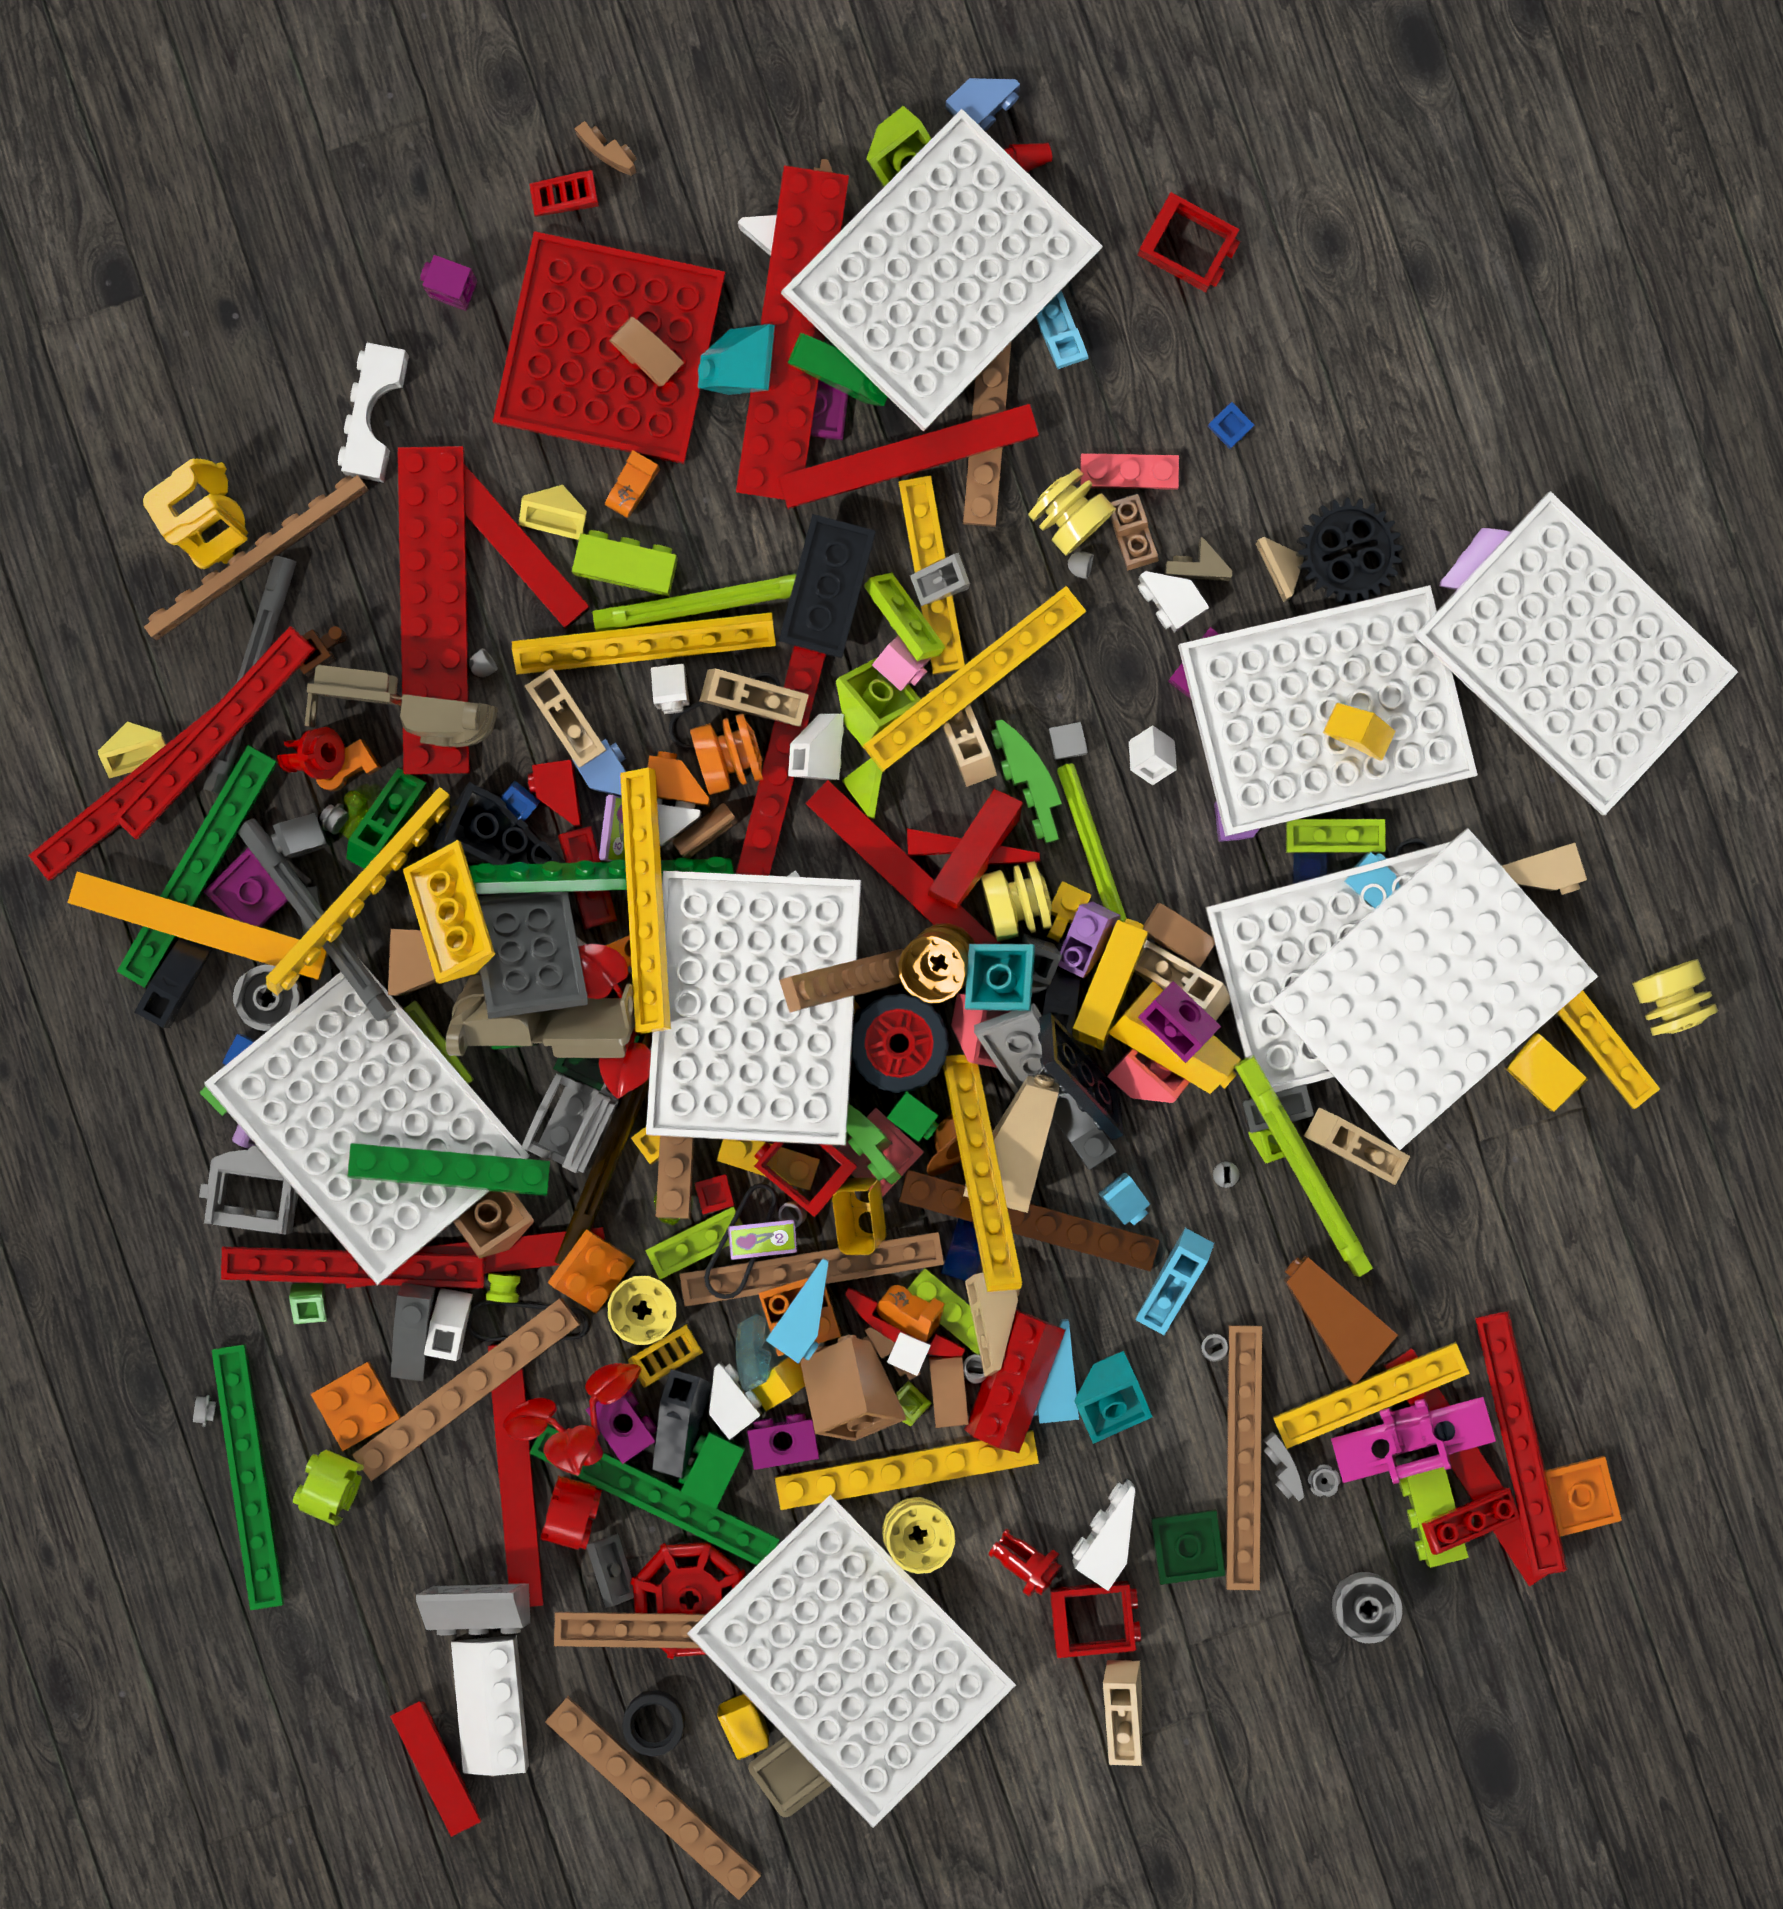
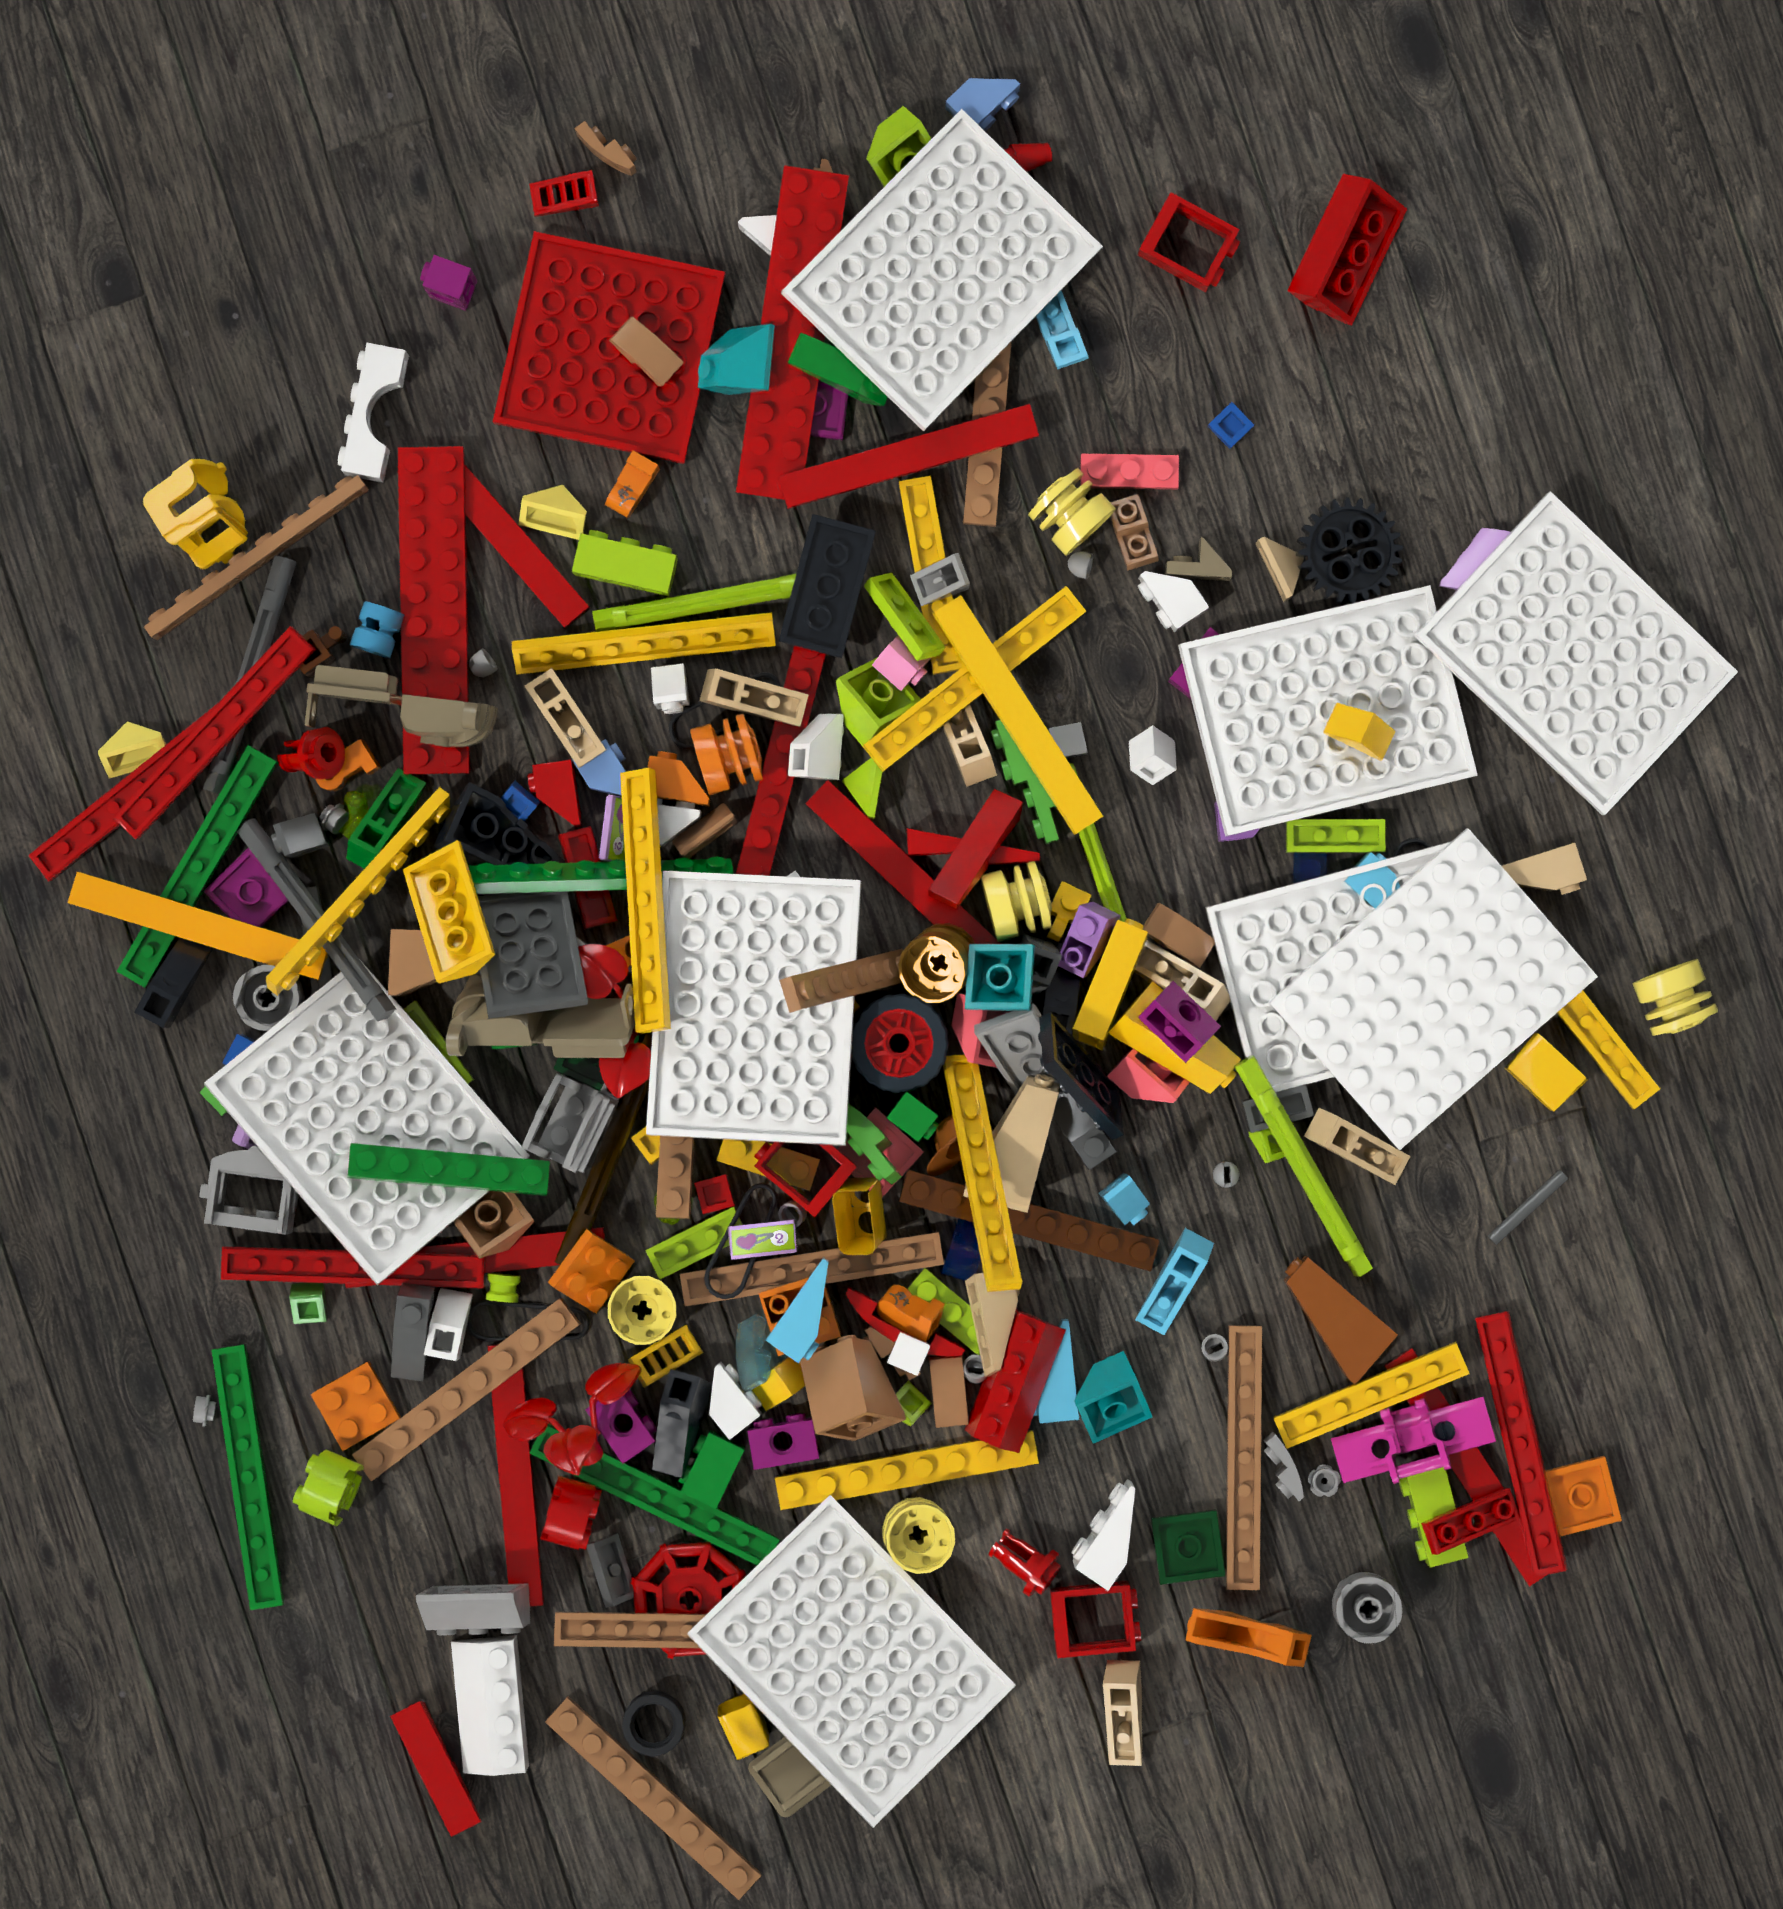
(373, 641): none -> dark azure wheel
(1017, 714): none -> yellow tile
(1248, 1636): none -> orange arch
(1347, 248): none -> red slope
(1527, 1207): none -> dark grey bar

